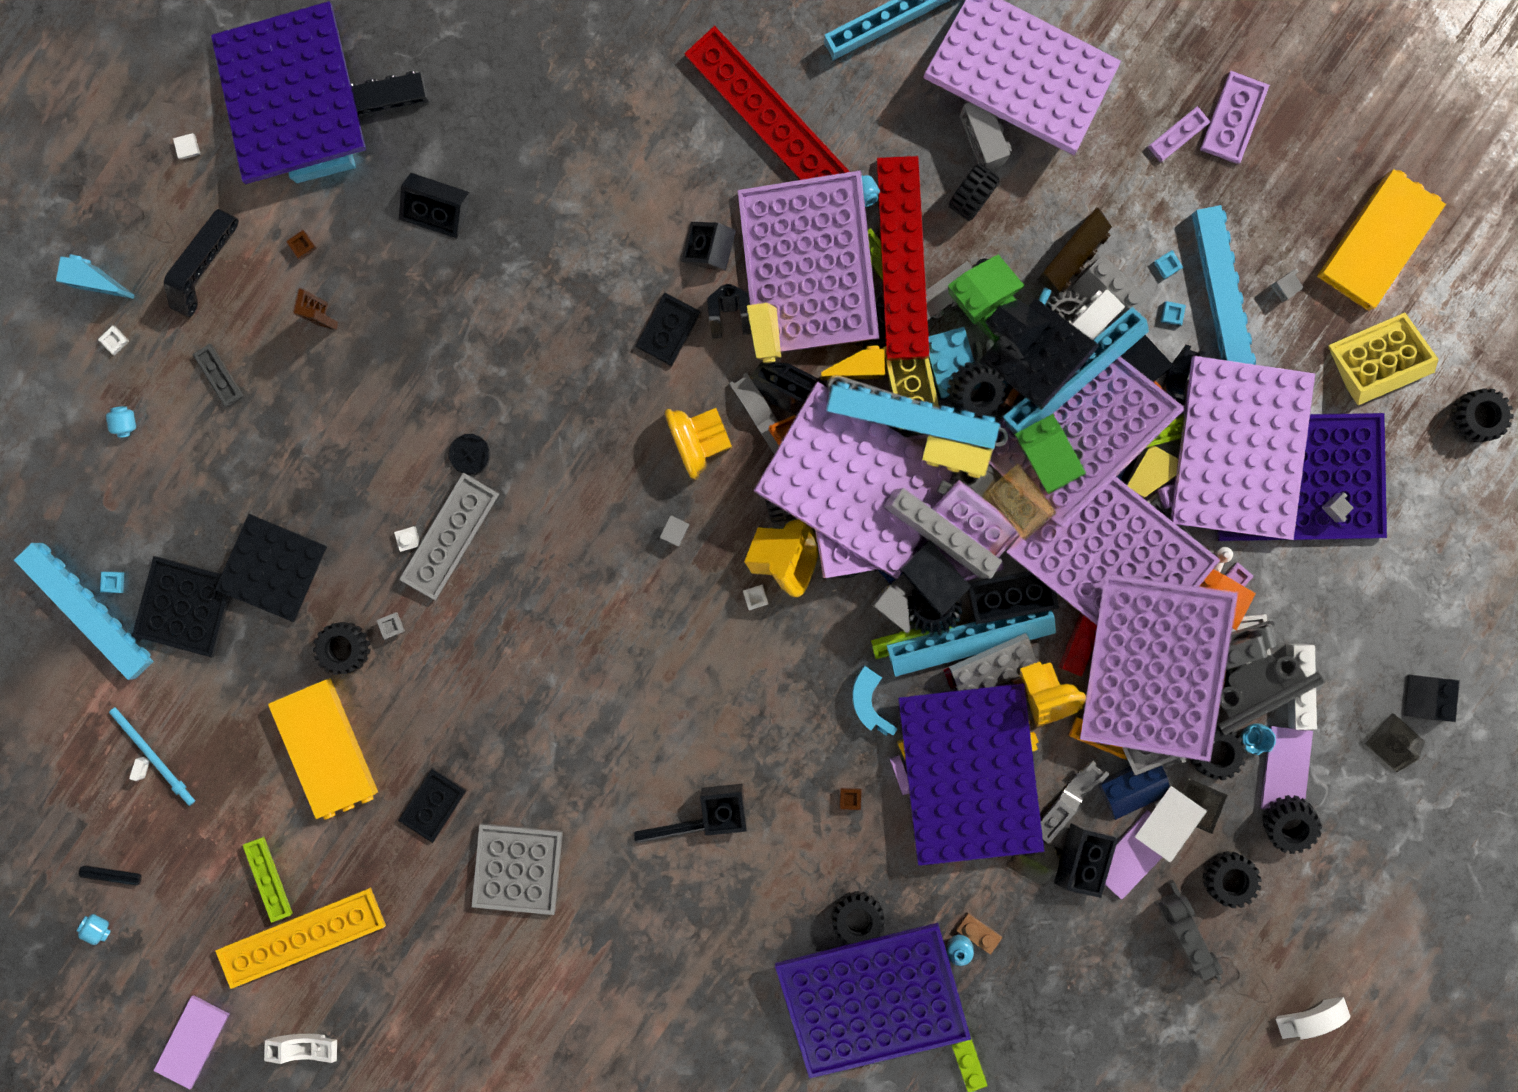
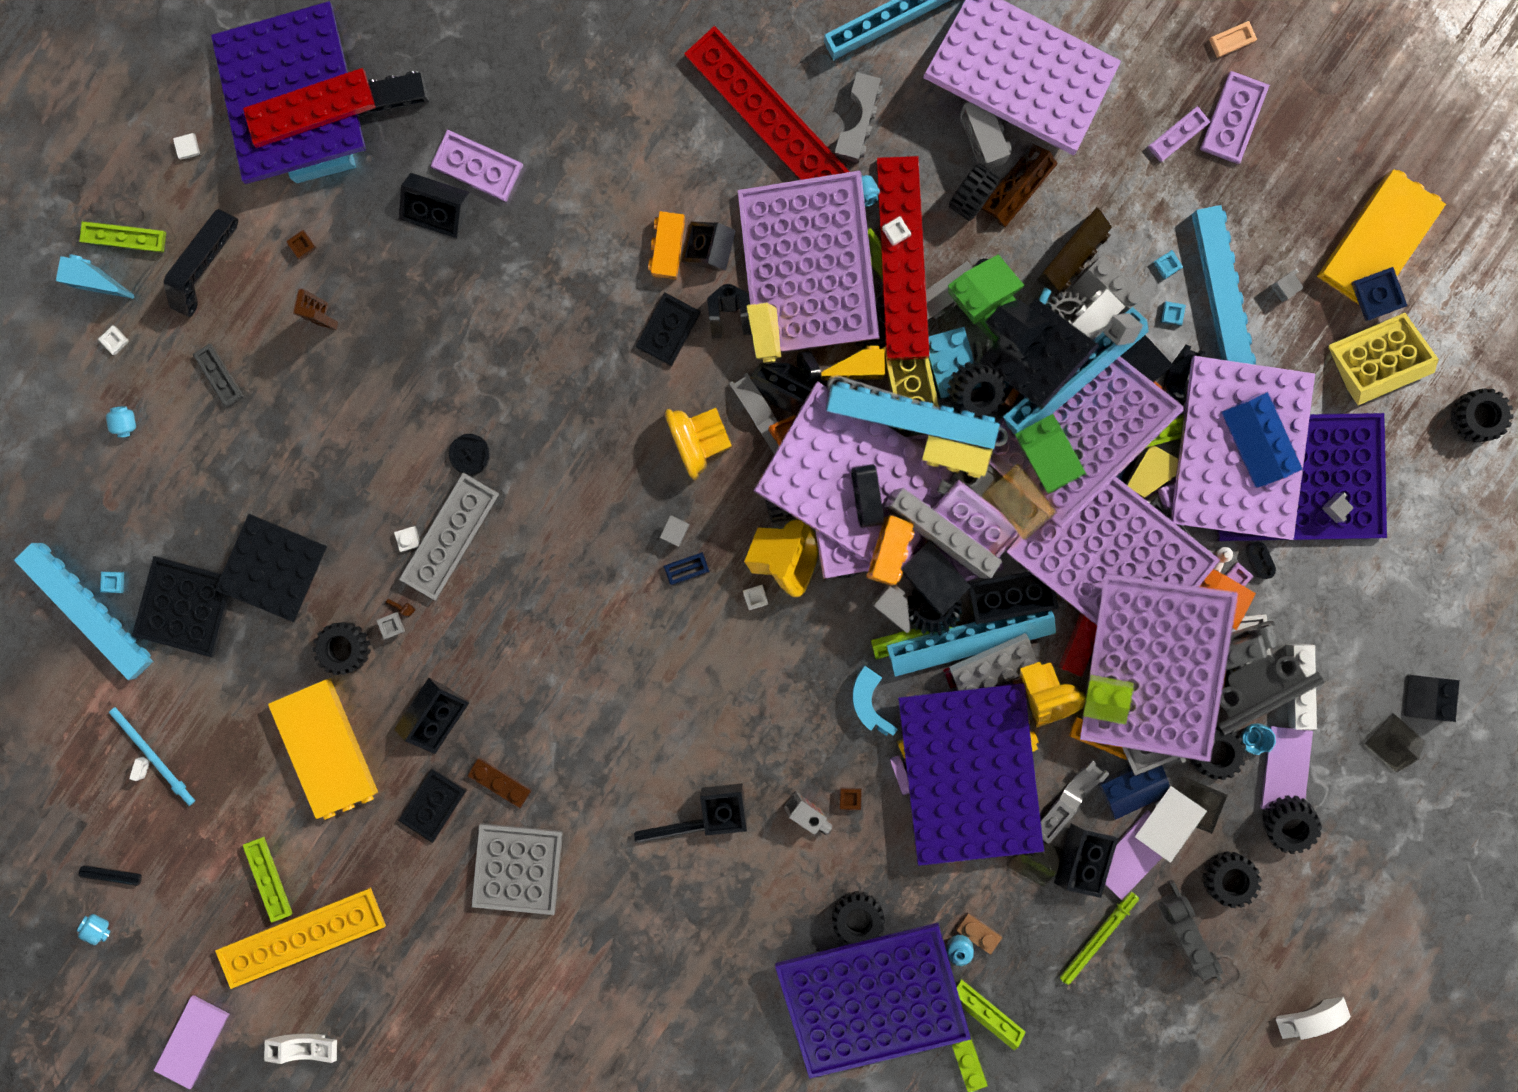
(122, 237): none -> lime plate
(309, 107): none -> red plate
(406, 610): none -> reddish brown hand
(431, 716): none -> black slope
(476, 165): none -> lavender tile
(499, 782): none -> reddish brown plate
(667, 245): none -> light orange brick
(703, 562): none -> dark blue tile
(807, 814): none -> light grey torso
(808, 367): none -> black beam
(864, 93): none -> light grey arch
(867, 495): none -> black beam
(890, 550): none -> light orange brick
(896, 231): none -> white tile
(989, 1016): none -> lime plate
(1023, 185): none -> reddish brown fence
(1099, 937): none -> lime axle
(1108, 699): none -> lime slope
(1123, 329): none -> light grey panel
(1233, 39): none -> light nougat tile
(1261, 439): none -> blue slope
(1265, 558): none -> black beam
(1379, 294): none -> dark blue tile

